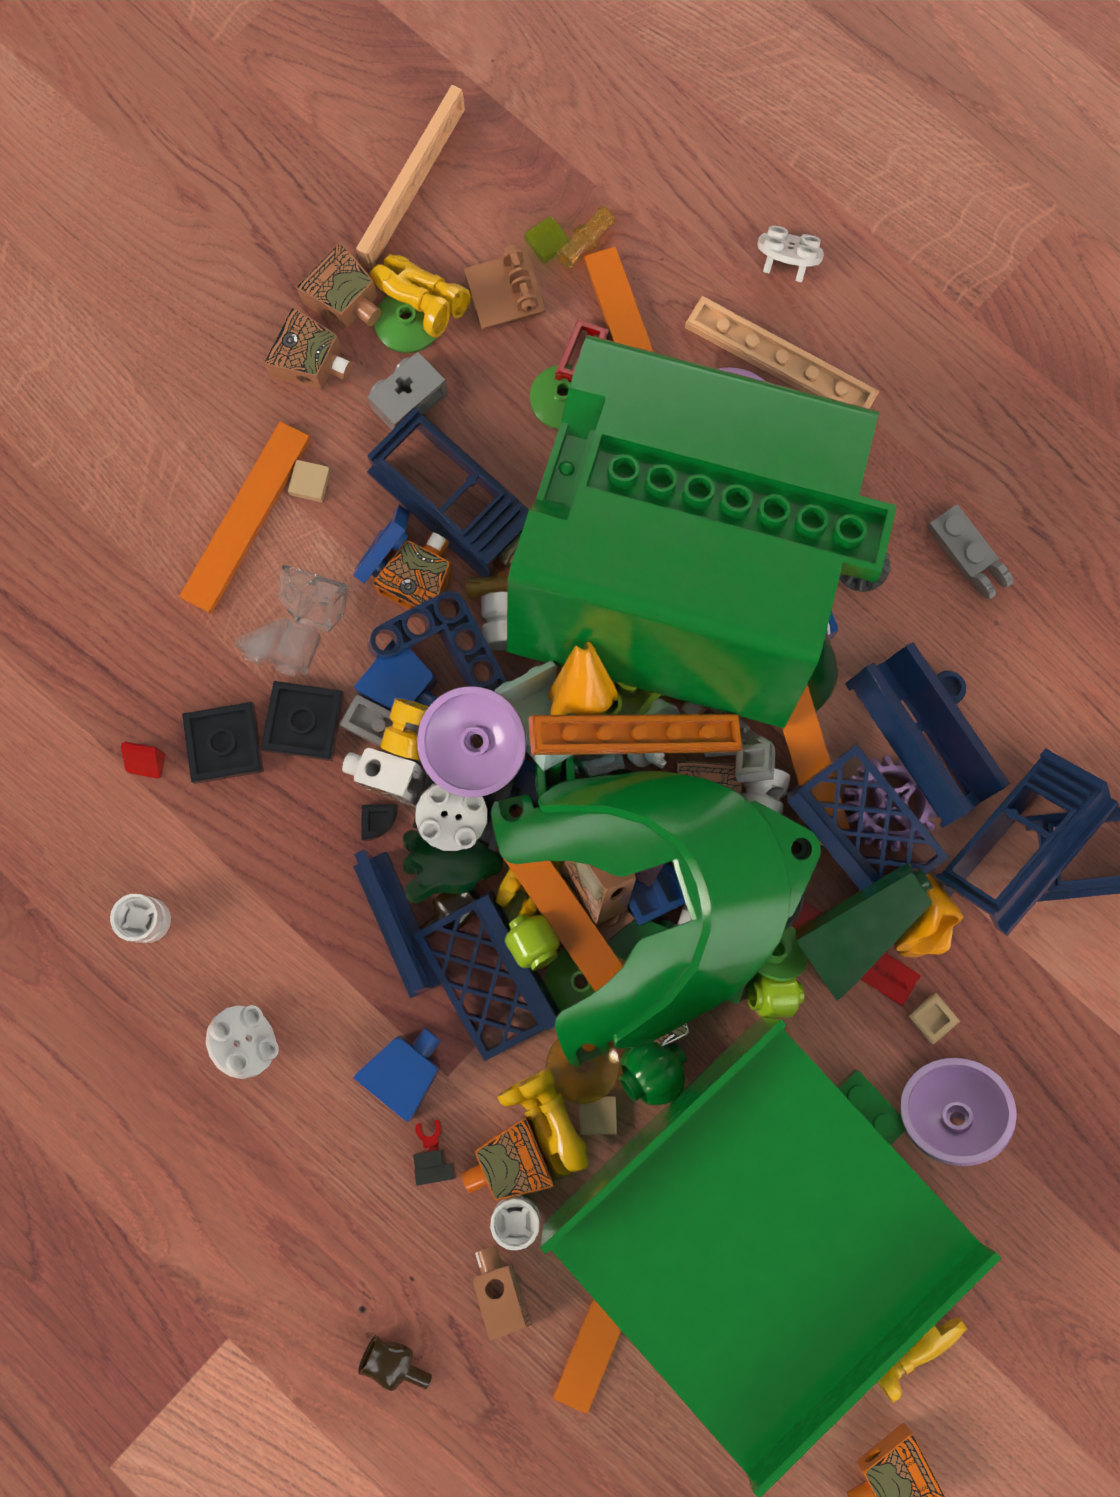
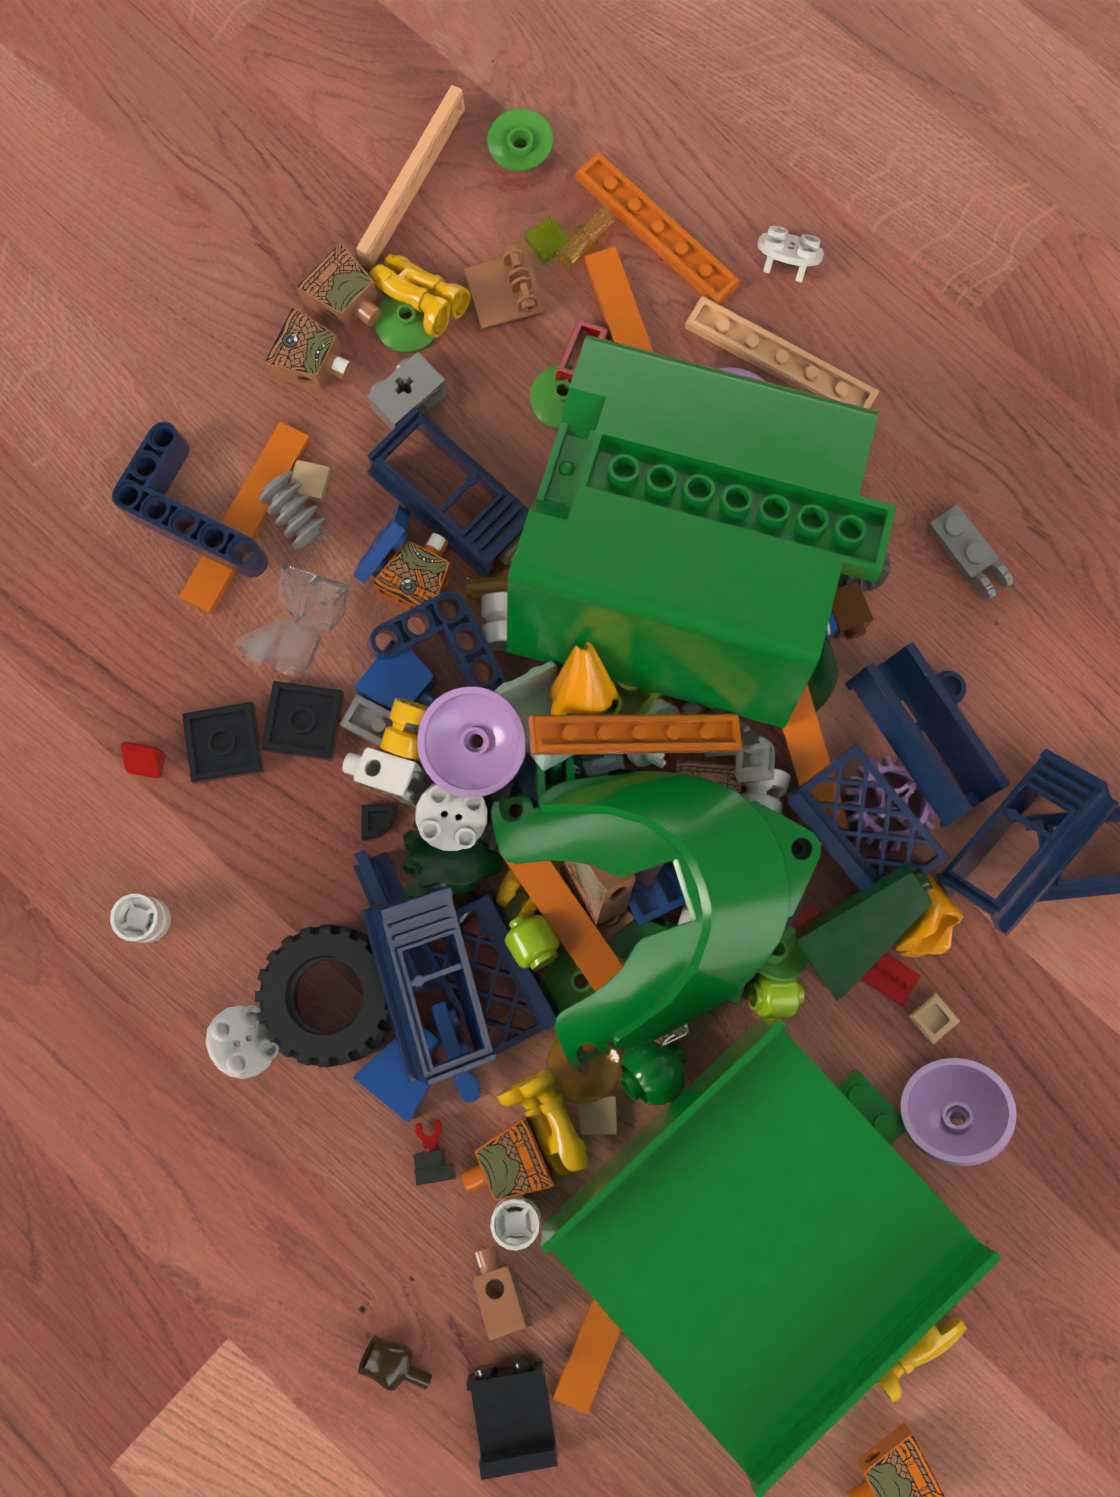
(178, 517): none -> dark blue beam
(279, 997): none -> black tyre
(292, 511): none -> light grey piece
(403, 928): none -> dark blue piece
(446, 1022): none -> blue hinge
(513, 1418): none -> black panel
(517, 128): none -> bright green dish
(657, 229): none -> orange tile
(851, 612): none -> reddish brown brick

